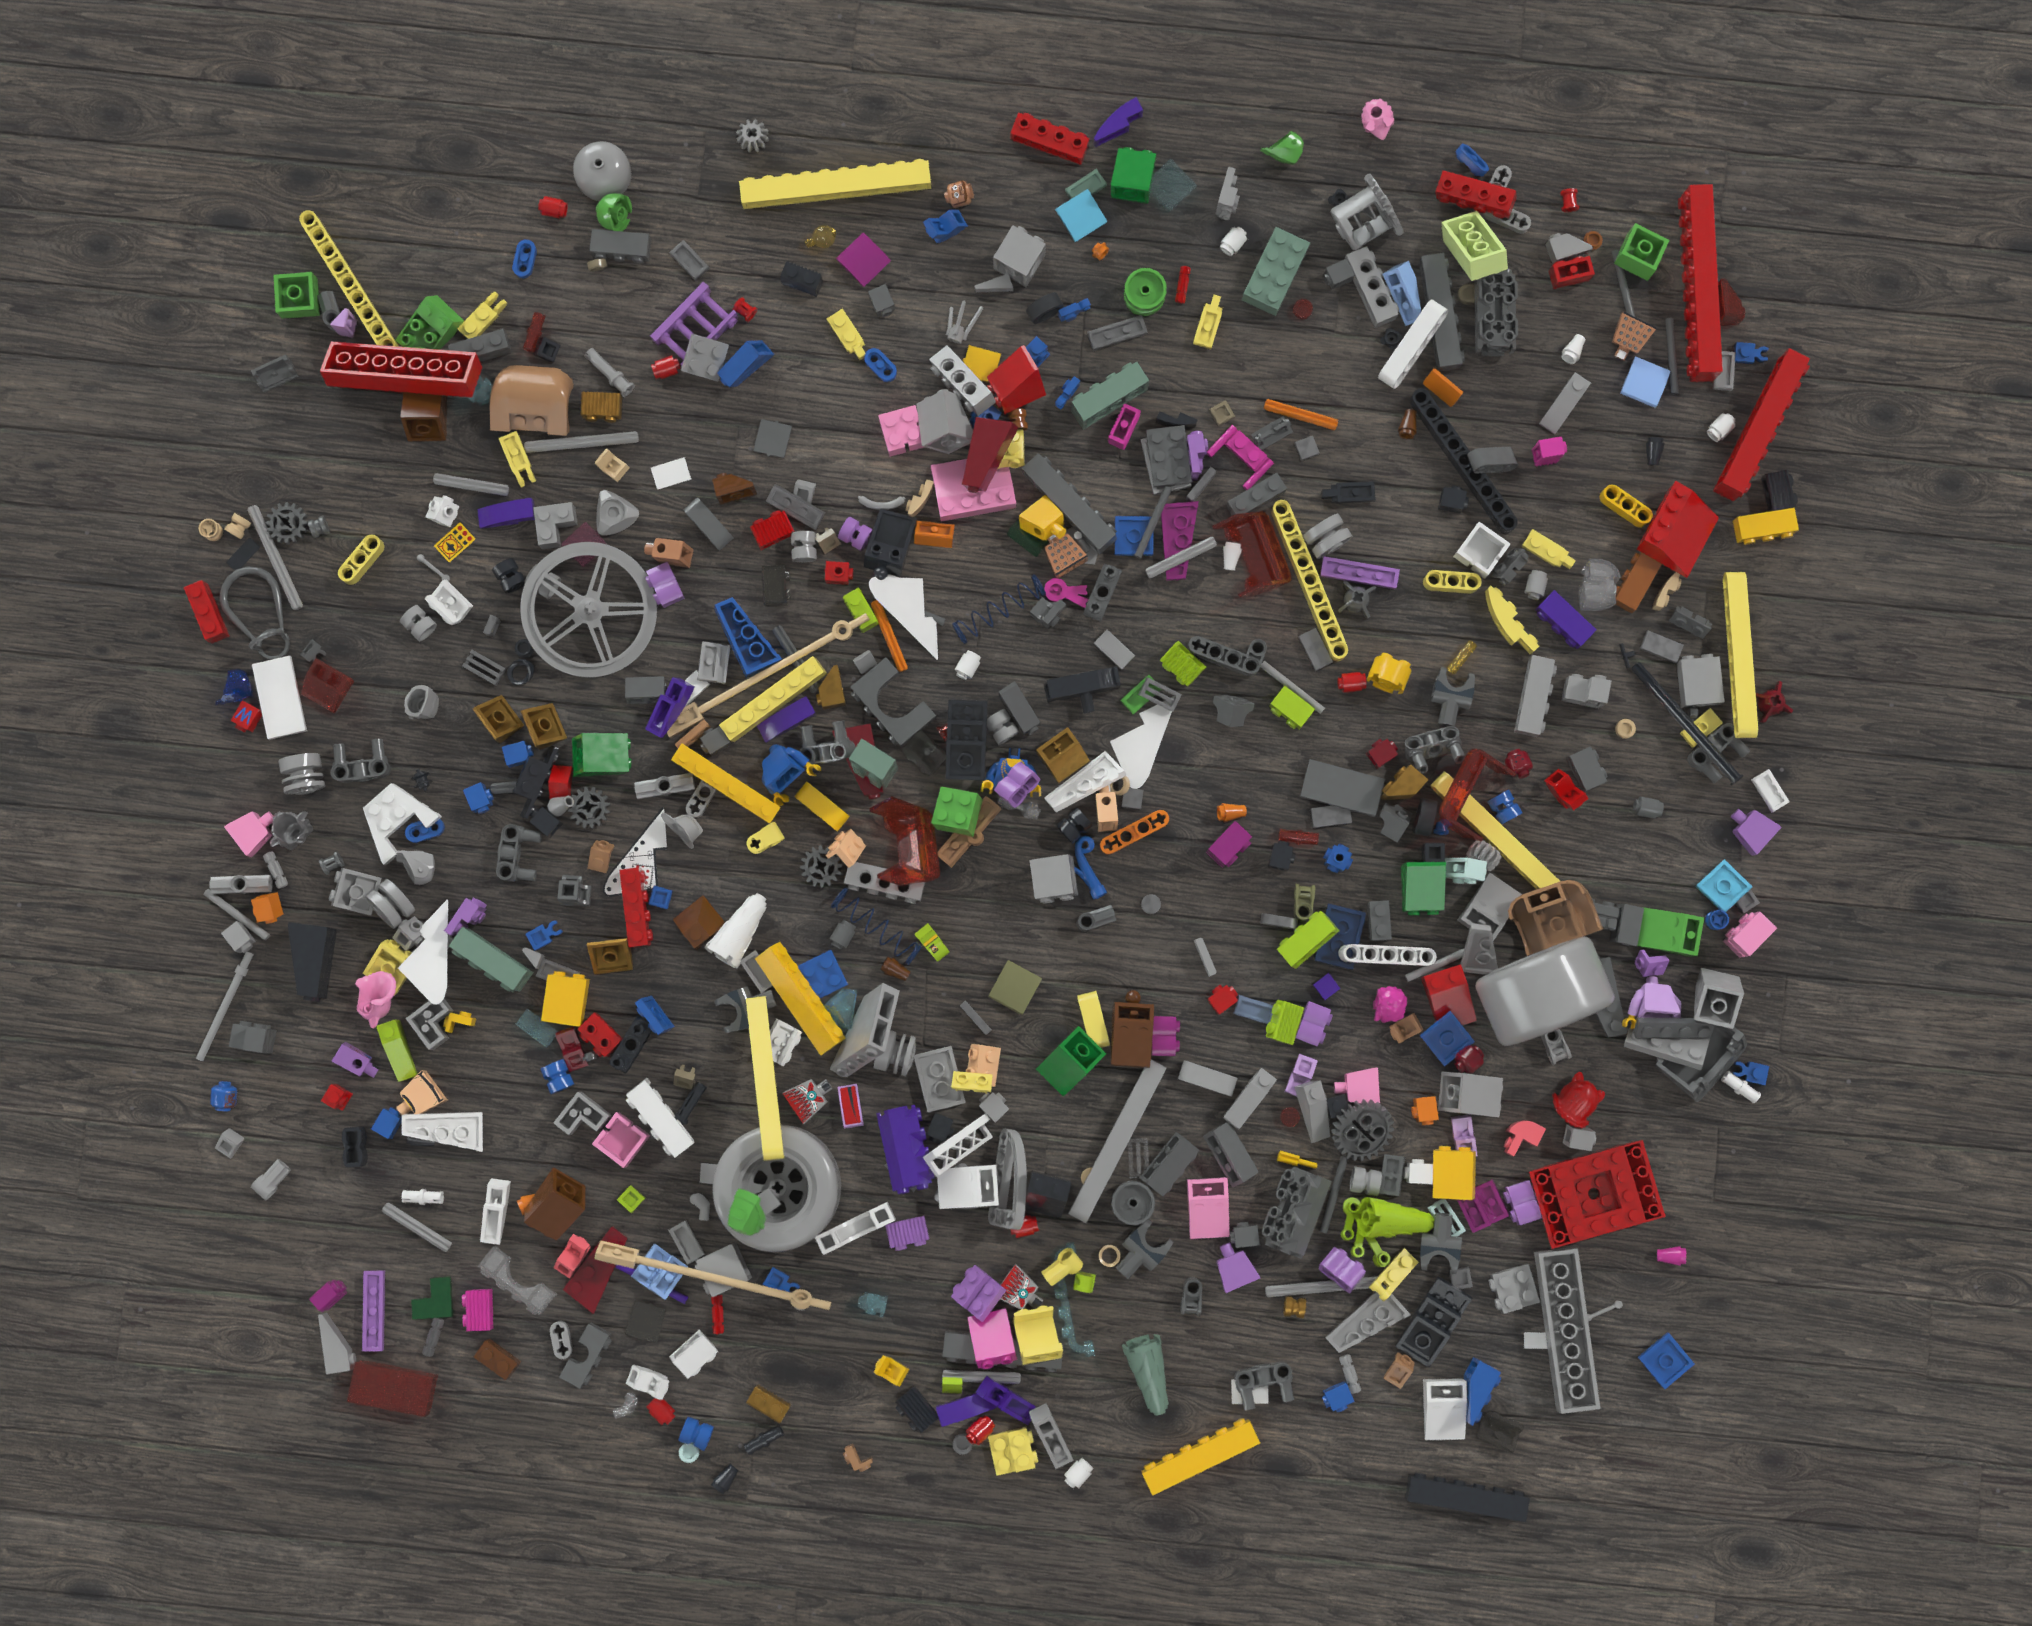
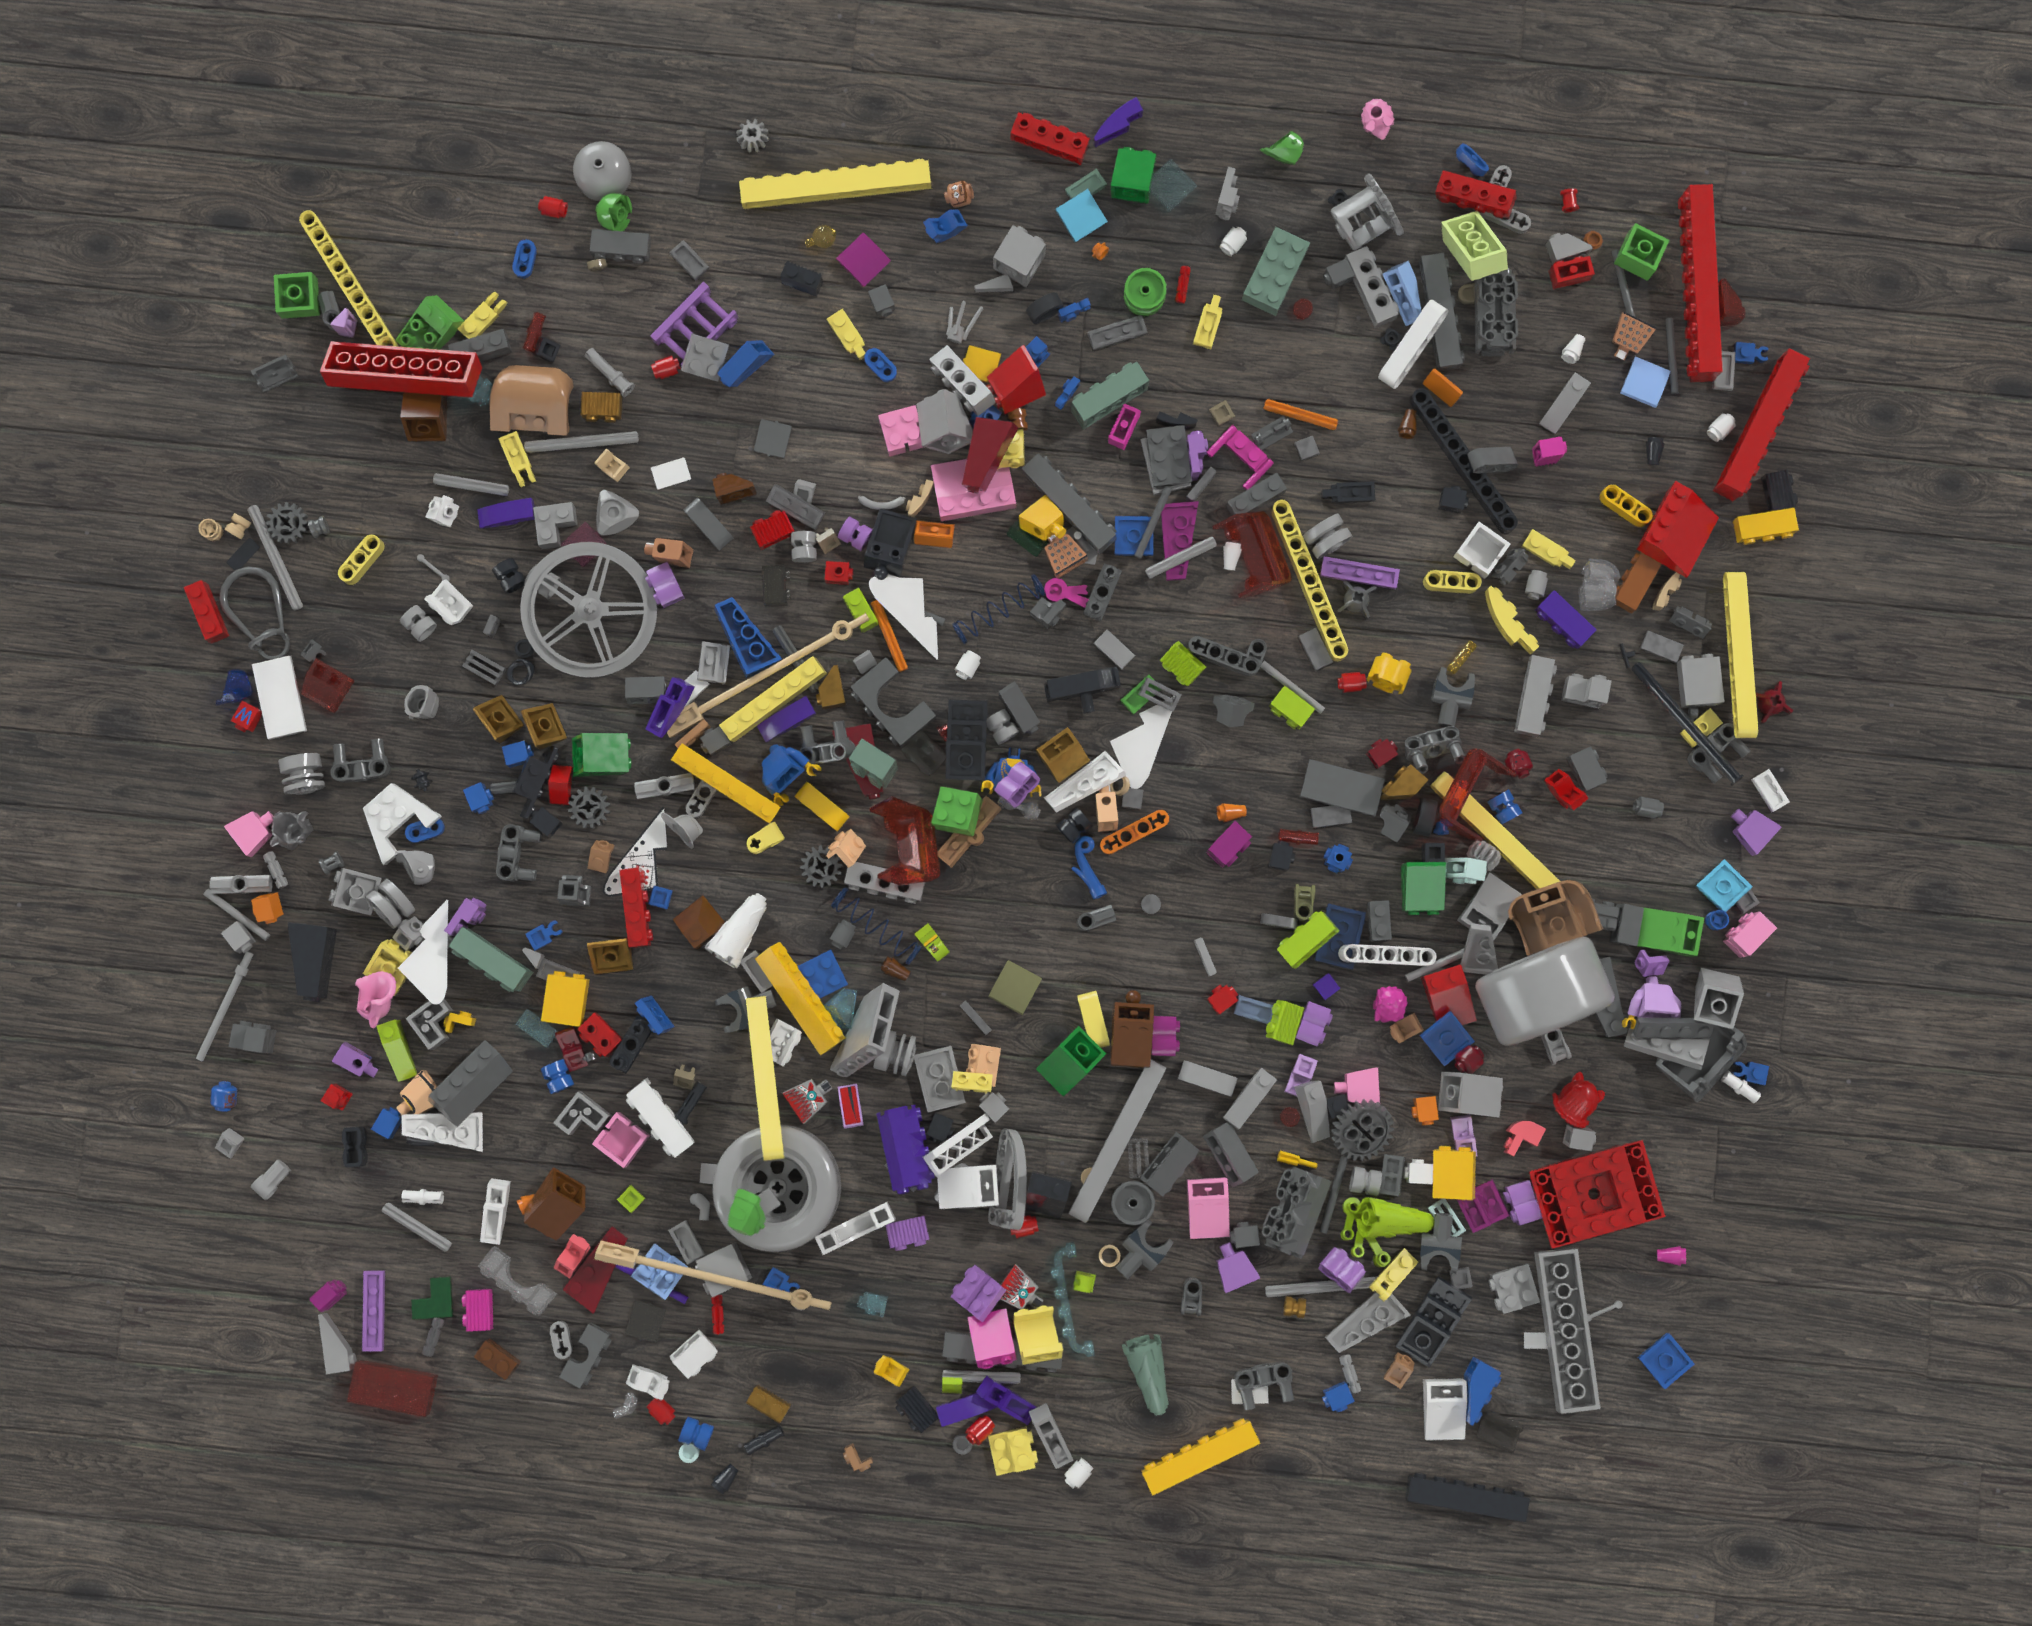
(454, 542): yellow sticker -> none
(470, 1083): none -> dark grey slope
(559, 805): light grey cone -> none
(745, 309): red bush -> none
(1053, 878): light grey brick -> none
(1066, 1264): light yellow piece -> none
(1625, 728): tan tile -> none

